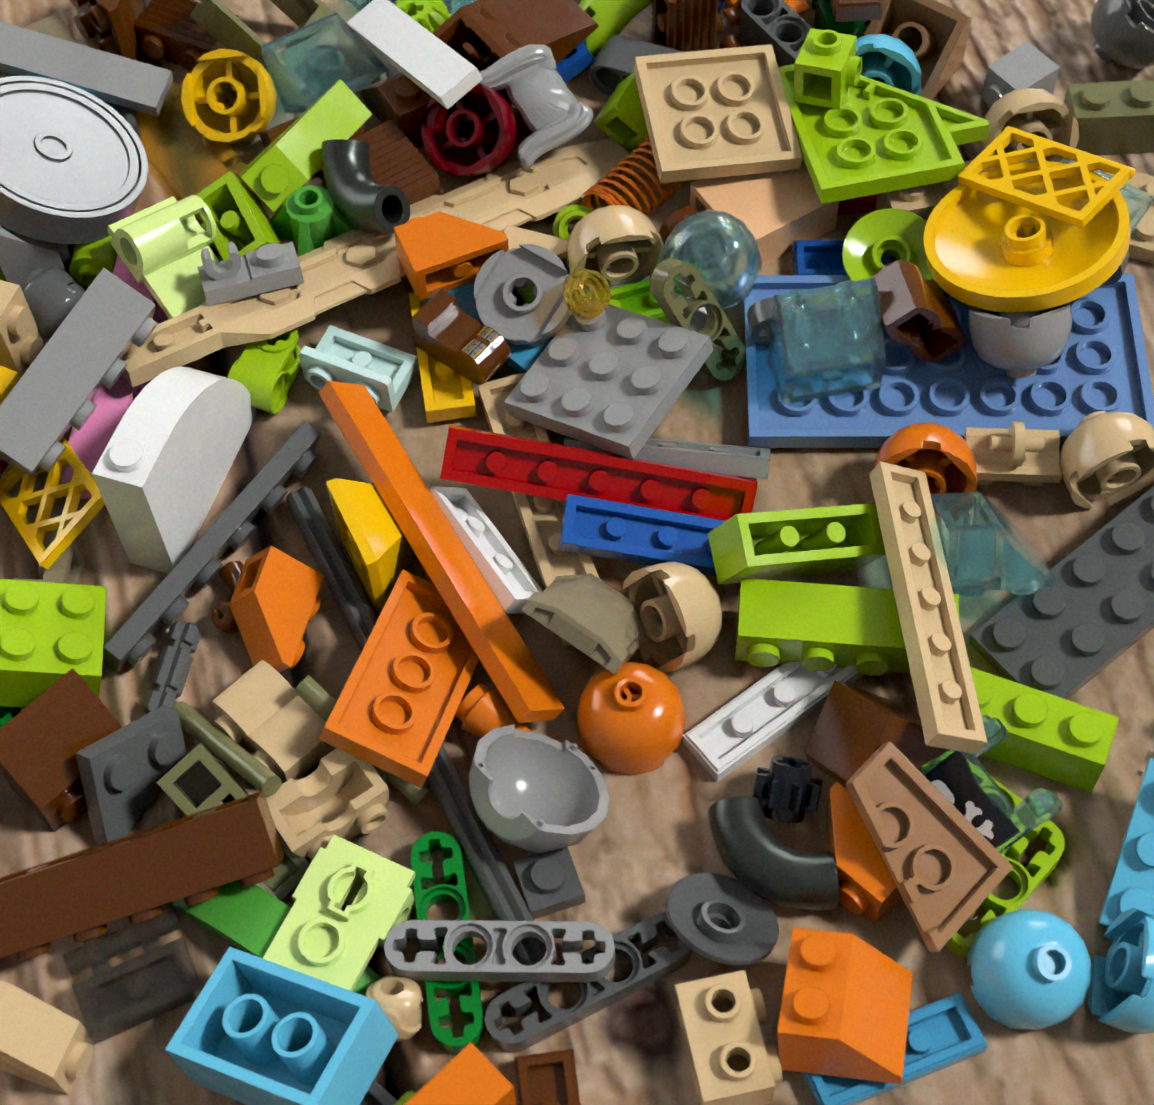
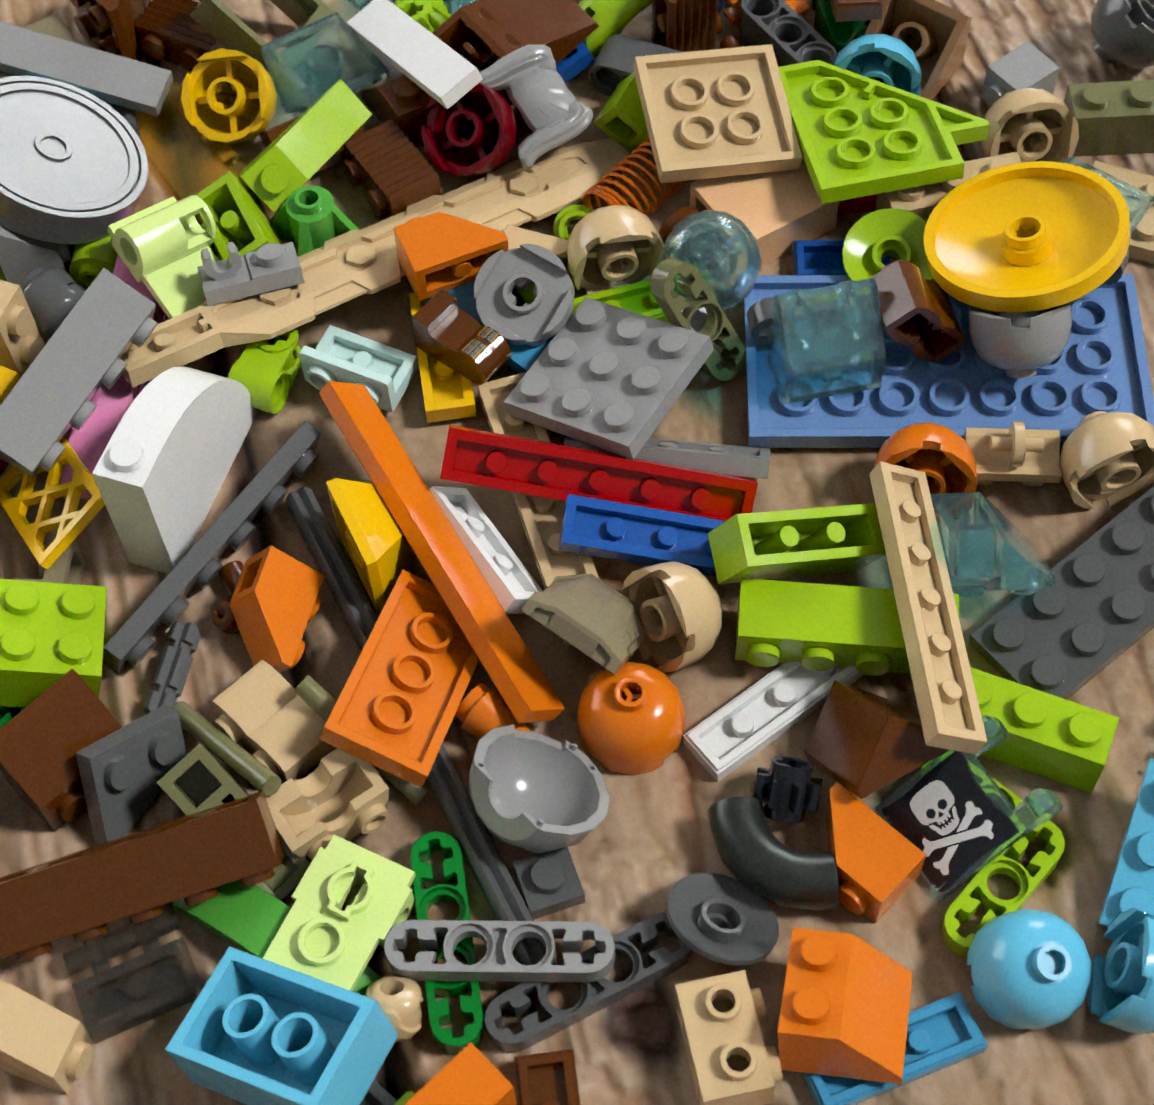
(355, 192): pearl dark grey cylinder -> none
(586, 293): clear yellow plate -> none
(826, 68): lime brick -> none
(926, 844): medium nougat wing -> none
(1097, 193): yellow window -> none

